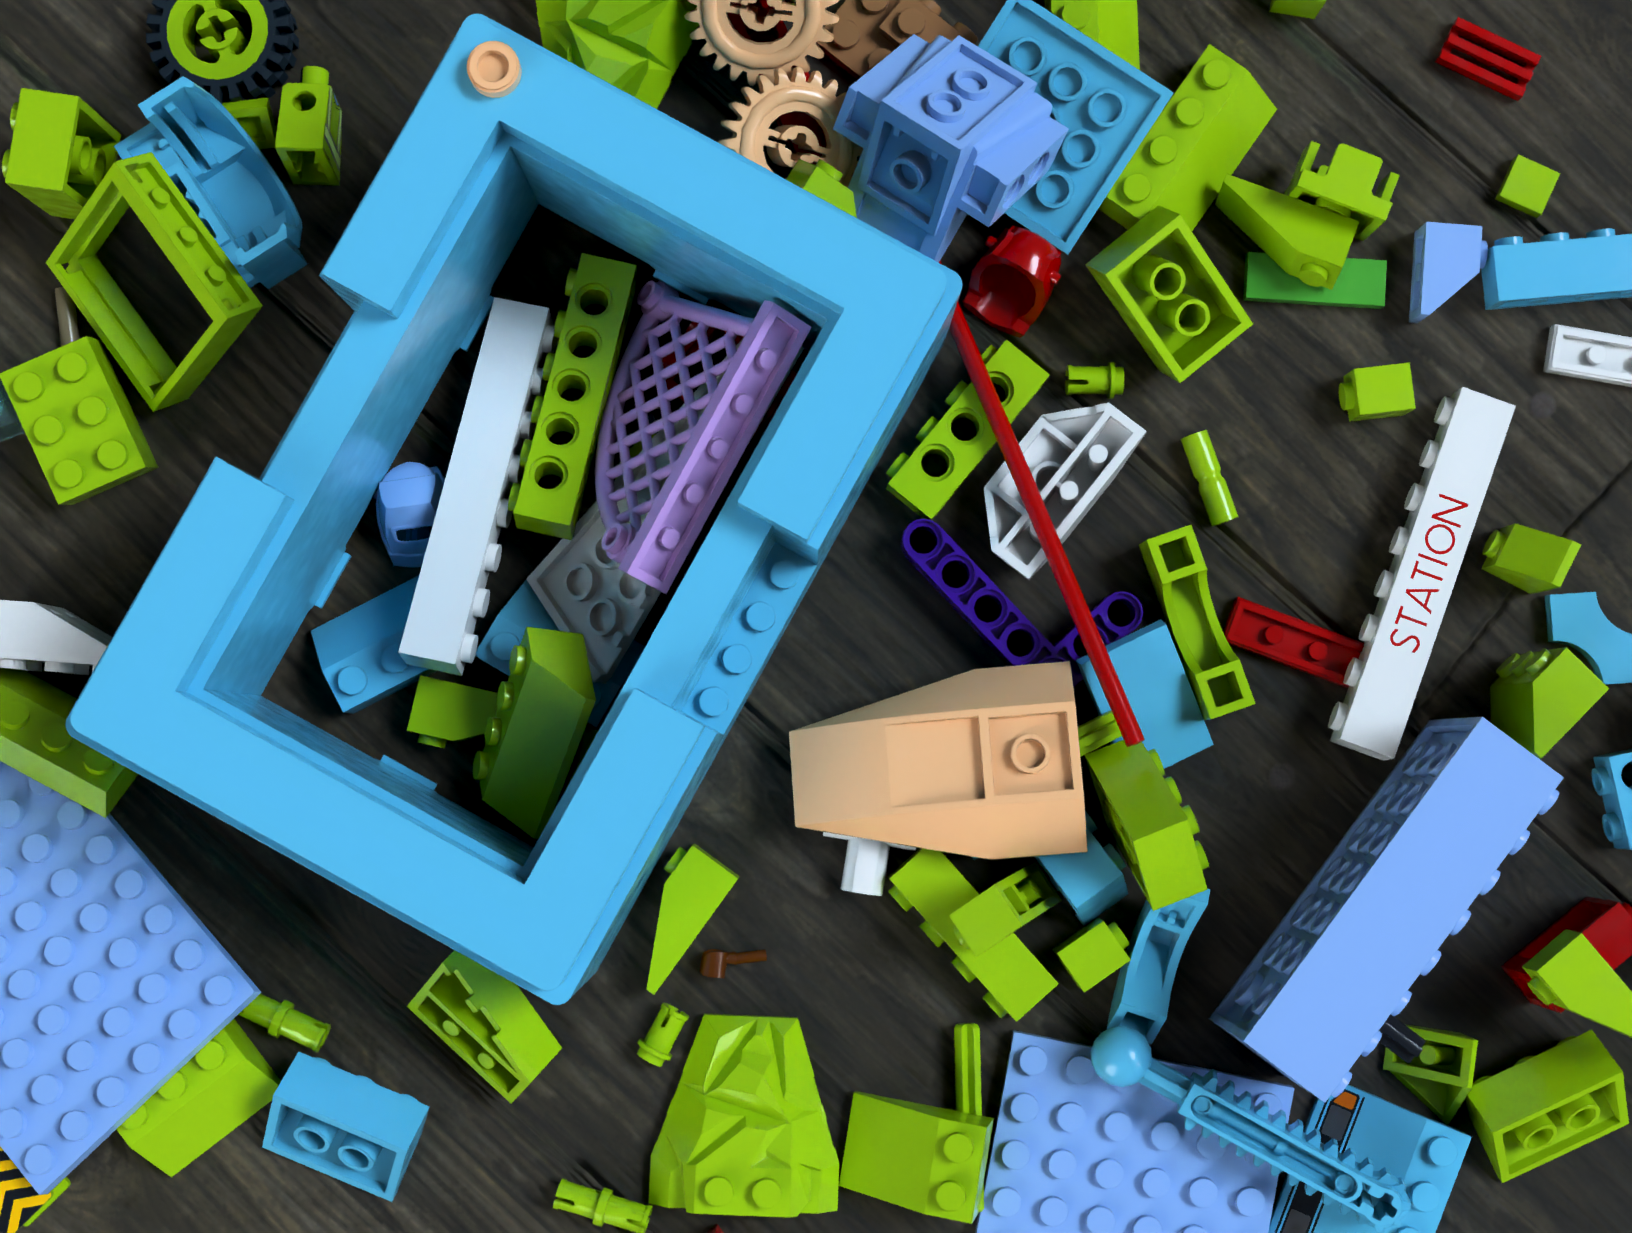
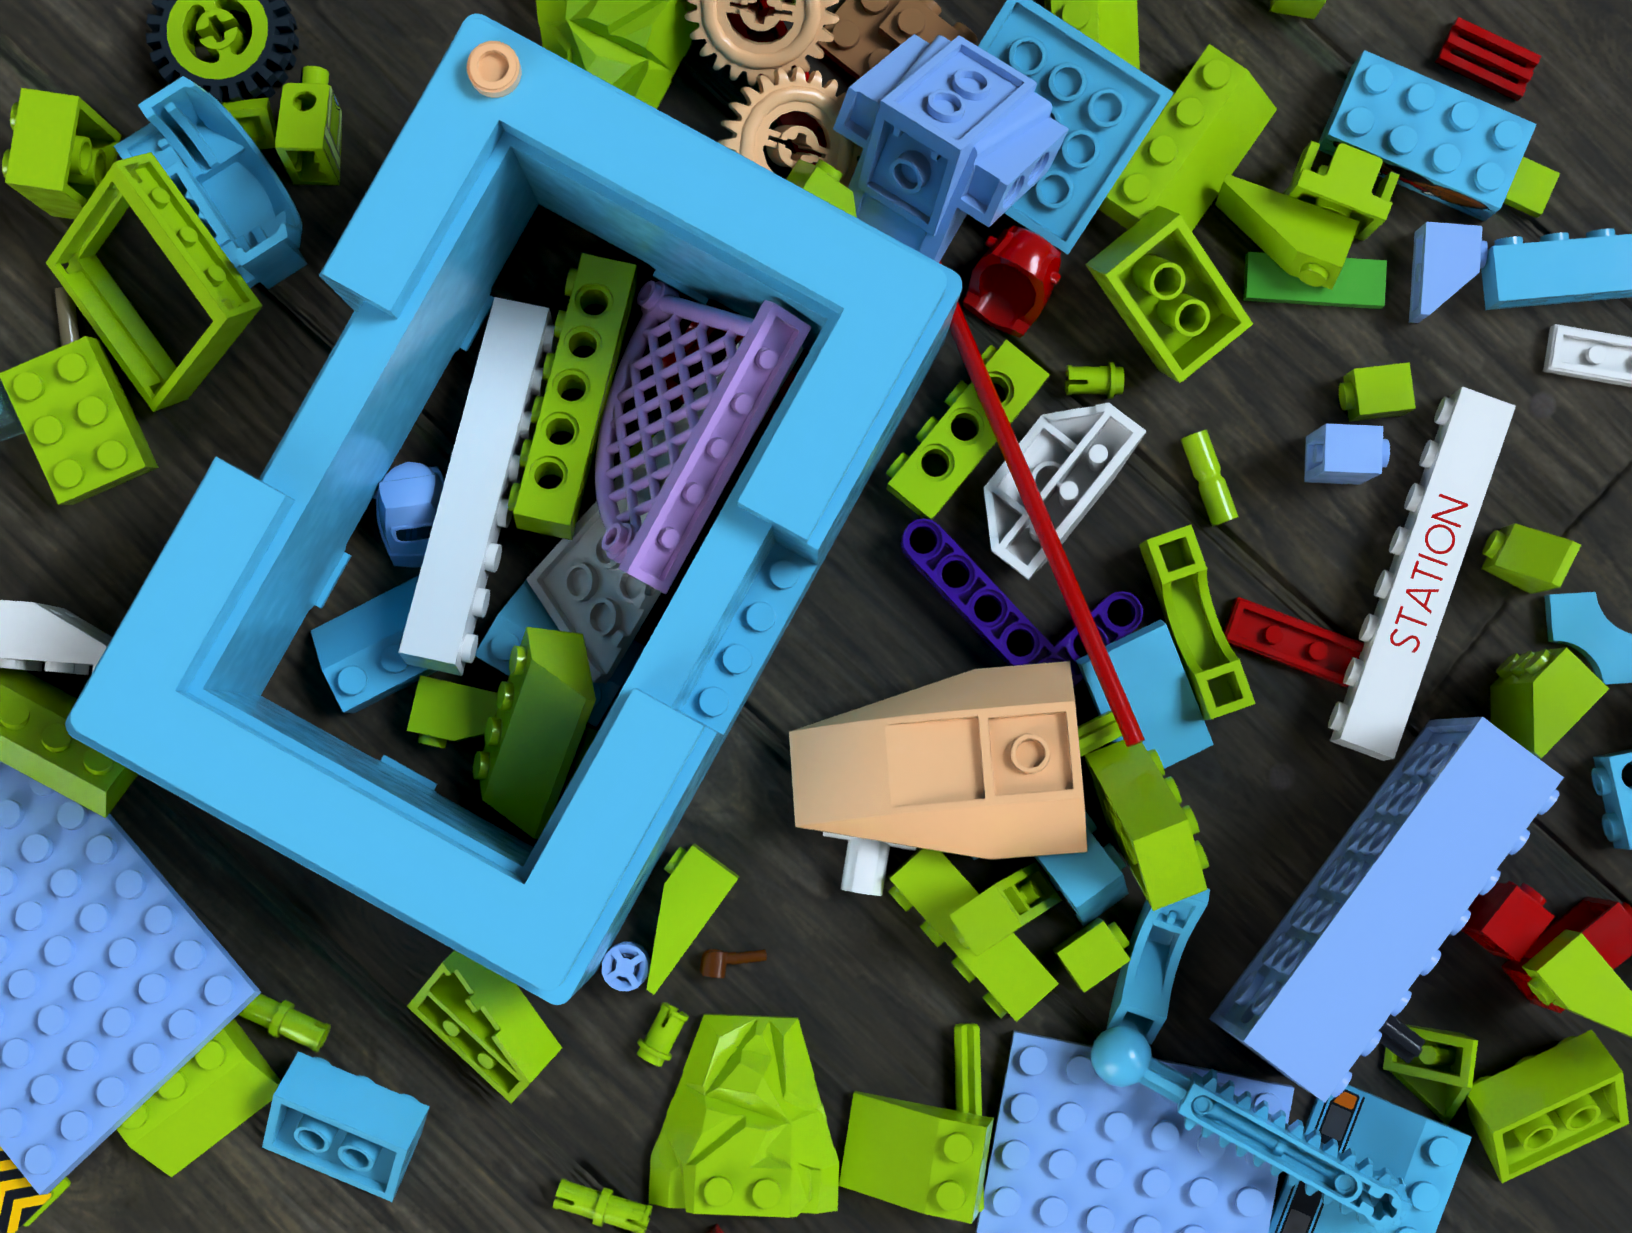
(619, 970): none -> light blue wheel
(1345, 454): none -> light blue brick
(1429, 135): none -> medium azure brick
(1508, 919): none -> red brick

